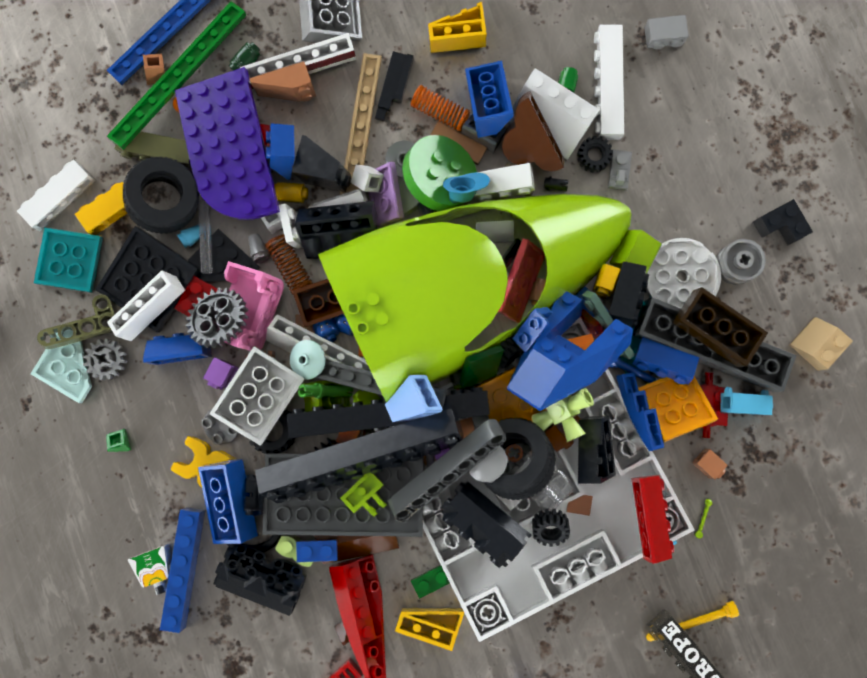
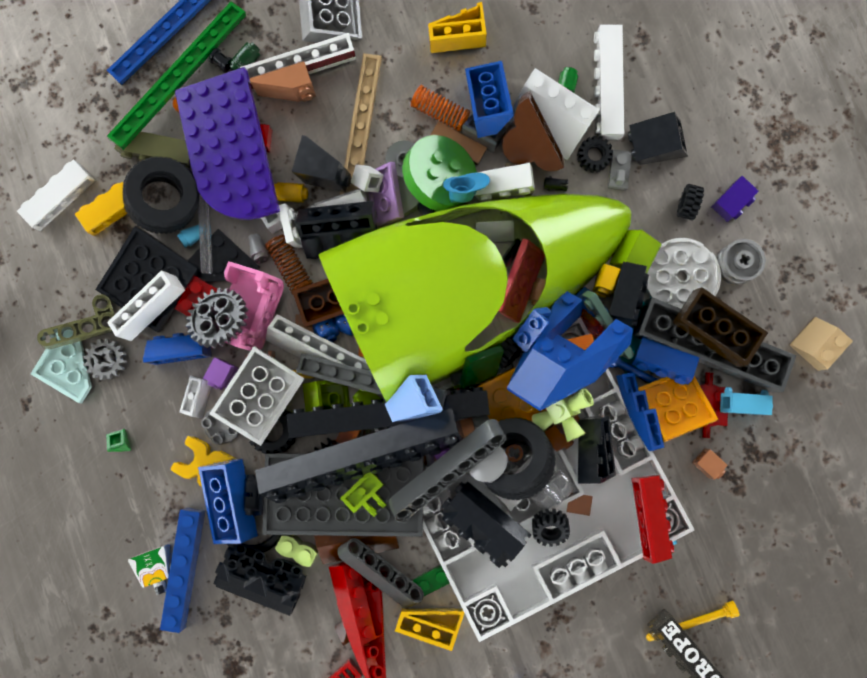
(68, 260): teal plate -> none
(153, 67): nougat brick -> none
(195, 397): none -> white slope
(220, 60): none -> black bush
(281, 149): blue slope -> none
(314, 358): light aqua dish -> none
(317, 550): blue plate -> none
(319, 390): bright green pin -> none
(390, 582): none -> dark grey beam
(394, 83): black piece -> none
(658, 139): none -> black slope
(666, 31): light grey brick -> none
(690, 202): none -> black tyre
(698, 534): lime hinge -> none
(735, 198): none -> dark purple brick
(787, 220): black brick -> none

